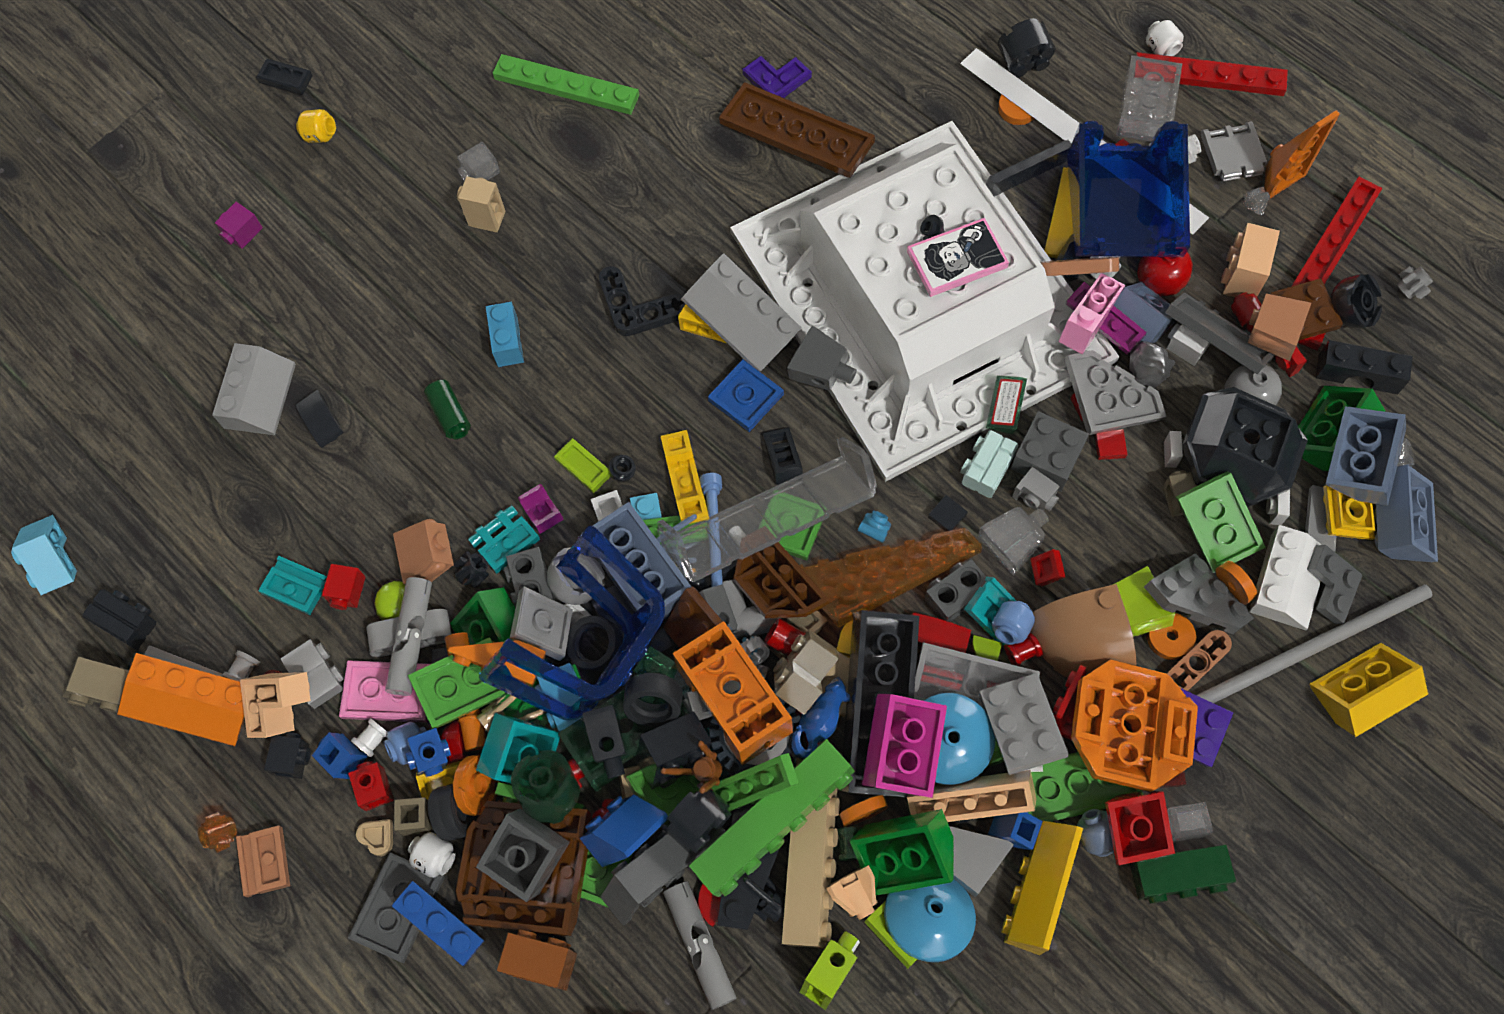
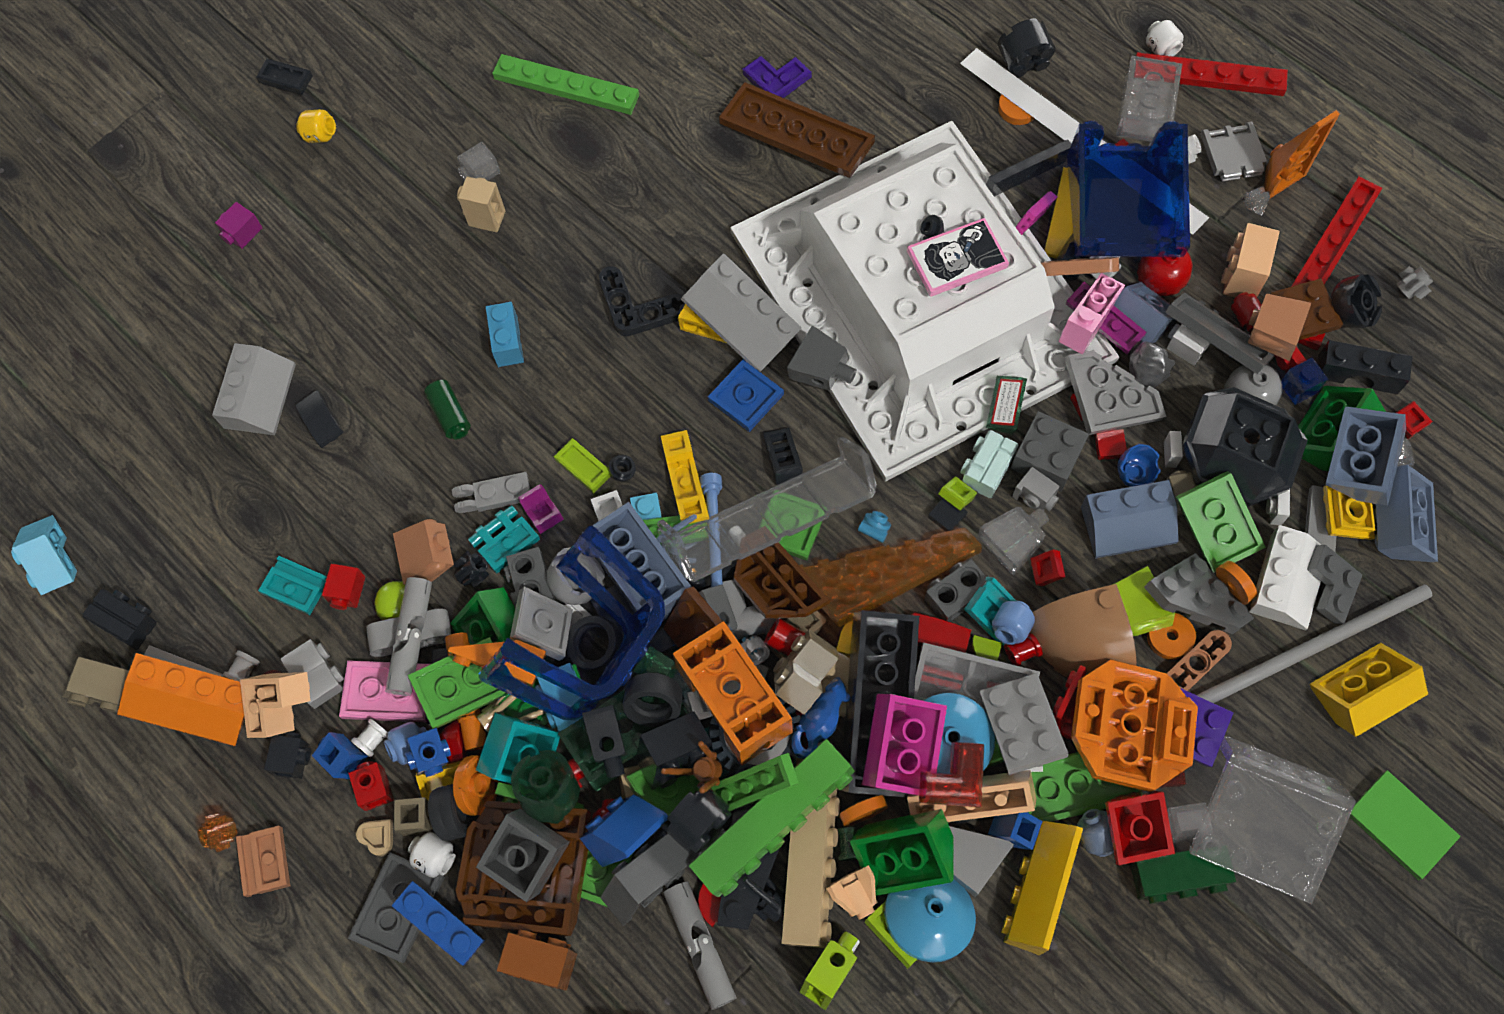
(491, 493): none -> light grey hinge
(957, 493): none -> lime tile
(963, 783): none -> clear red brick
(1035, 212): none -> dark pink tile
(1131, 519): none -> sand blue slope
(1138, 465): none -> blue hair
(1273, 820): none -> clear bracket
(1303, 381): none -> clear blue brick
(1403, 825): none -> bright green tile
(1415, 419): none -> red tile

